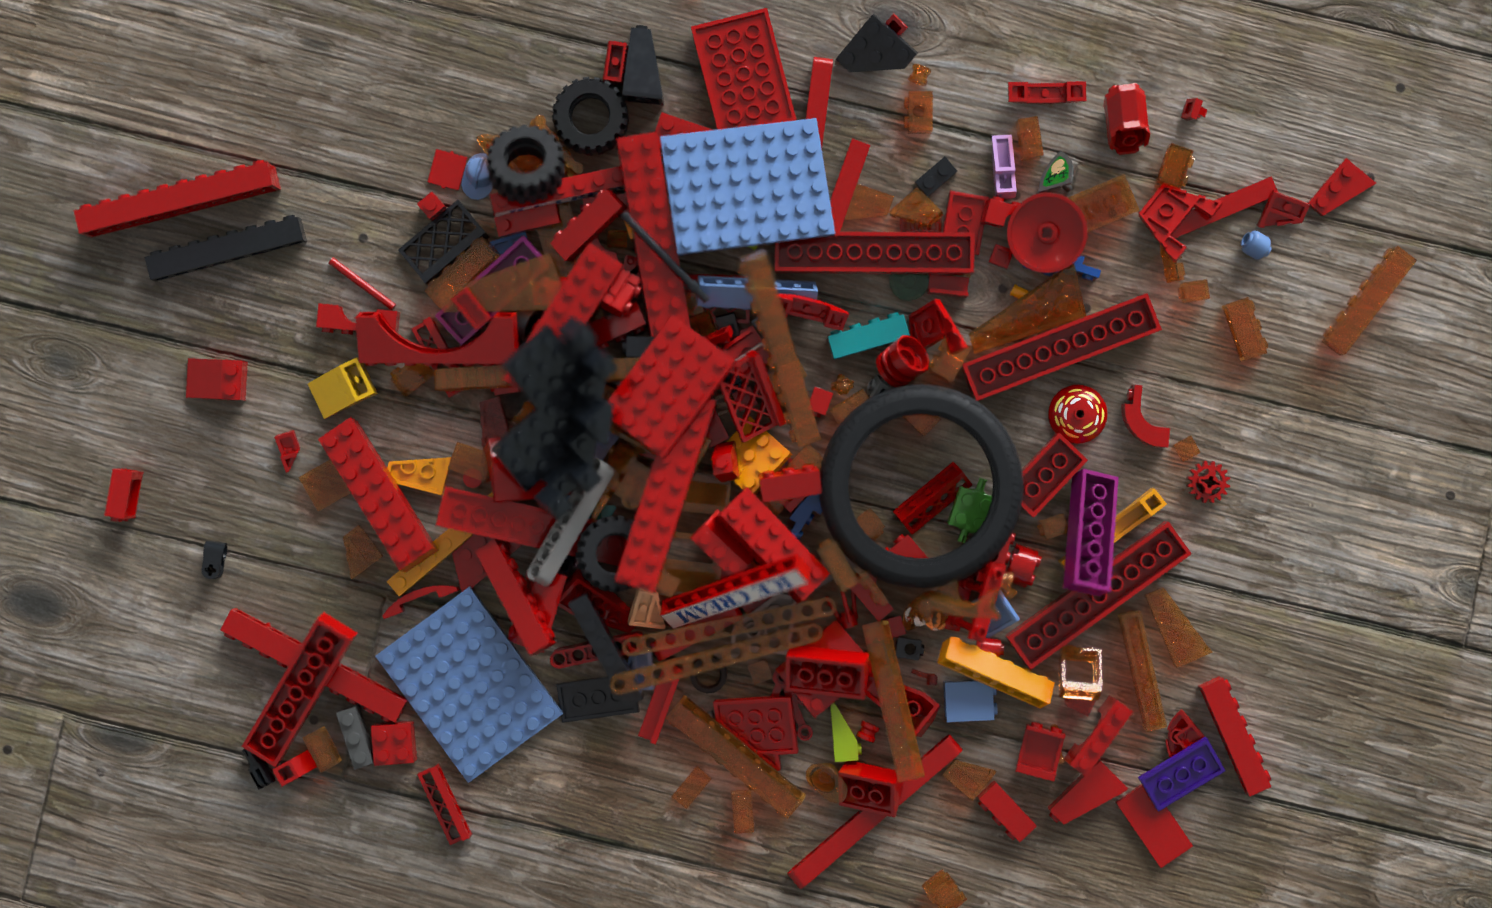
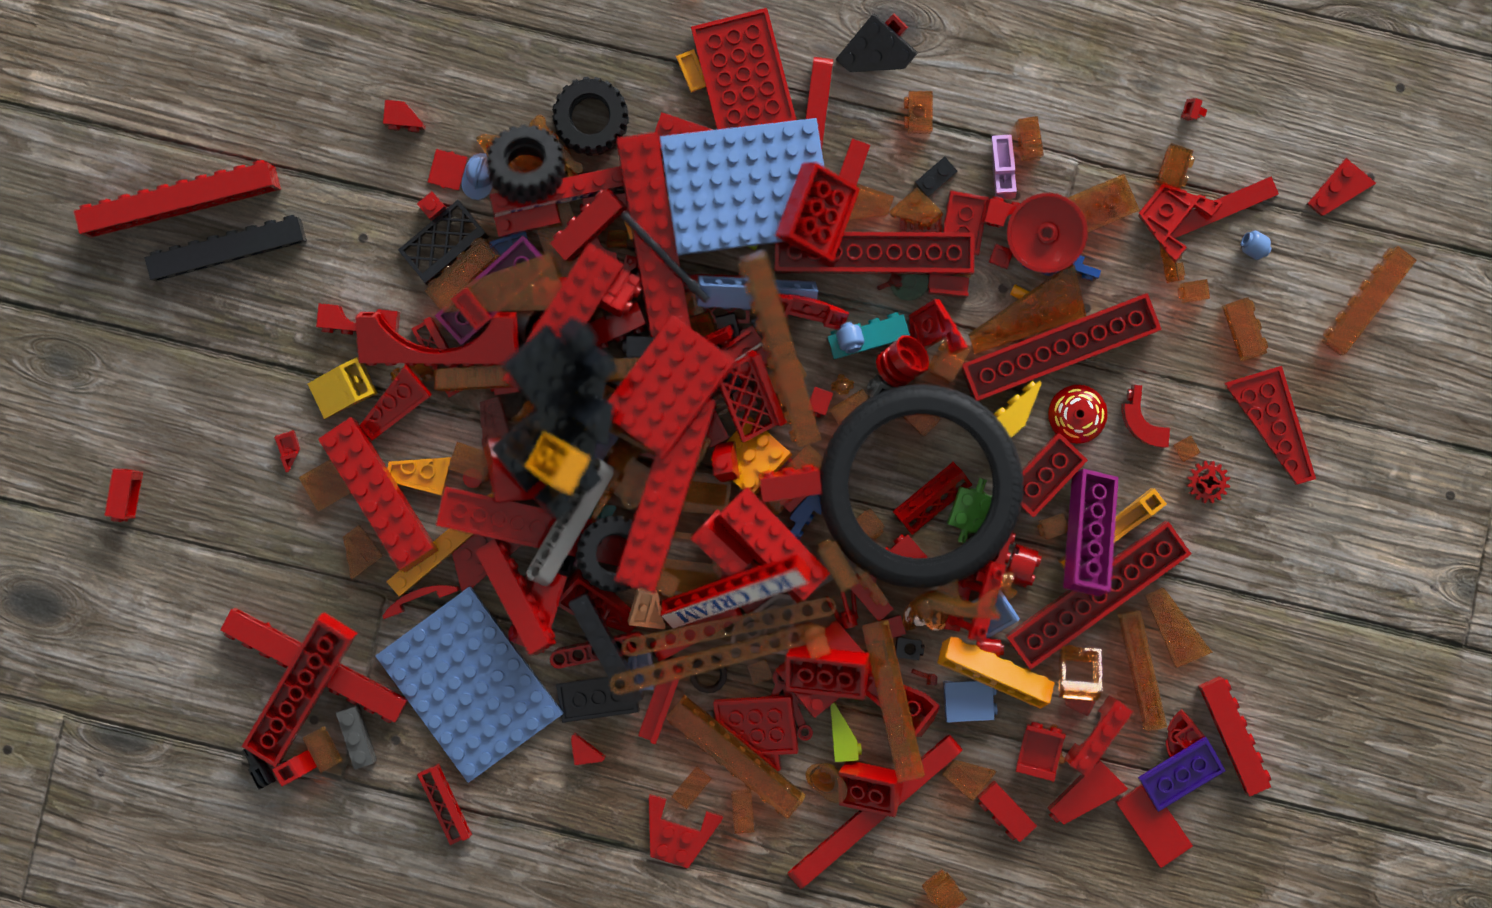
(214, 556): black piece -> none
(216, 379): red slope -> none
(362, 284): red bar -> none
(393, 743): red brick -> none
(397, 401): none -> red wing
(400, 115): none -> red slope
(557, 462): none -> light orange brick
(584, 752): none -> red slope
(615, 62): red brick -> none
(642, 74): black slope -> none
(674, 841): none -> red wing
(691, 70): none -> light orange tile
(816, 642): none -> clear orange bracket
(817, 211): none -> red slope
(850, 338): none -> medium blue head
(868, 731): red wheel -> none
(893, 281): none -> clear red hand
(919, 74): clear orange wheel -> none
(1018, 409): none -> yellow slope
(1047, 92): red slope -> none
(1057, 174): shield -> none
(1126, 118): red brick -> none
(1272, 412): none -> red wing
(1282, 210): red wing -> none

